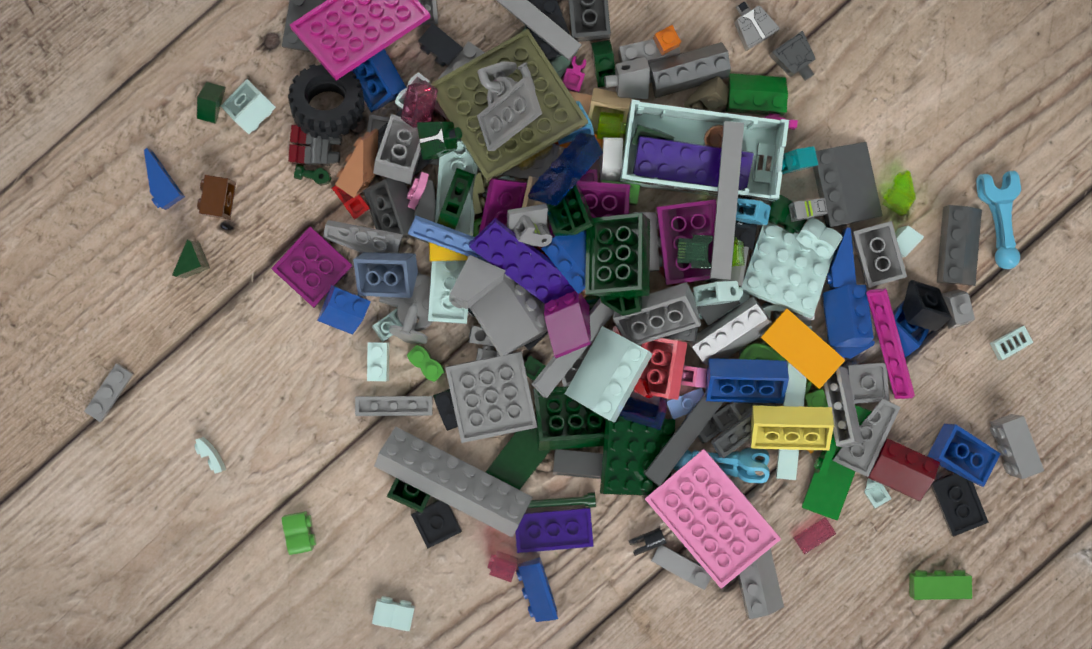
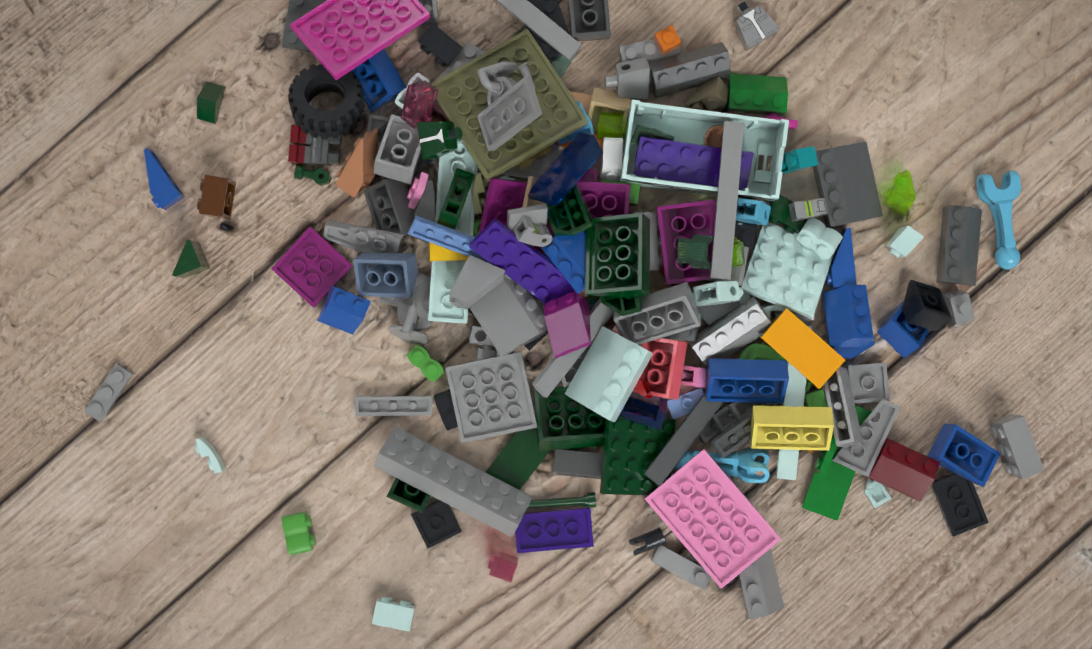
(248, 106): light aqua slope -> none
(355, 206): red slope -> none
(378, 361): light aqua brick -> none
(382, 326): light aqua slope -> none
(533, 367): dark green plate -> none
(537, 590): blue slope -> none
(573, 77): dark pink plate -> none
(603, 61): dark green slope -> none
(795, 56): dark grey torso -> none
(814, 535): clear pink tile -> none
(879, 254): light grey slope -> none
(890, 343): dark pink tile -> none
(940, 585): bright green brick -> none
(1000, 354): light aqua slope -> none

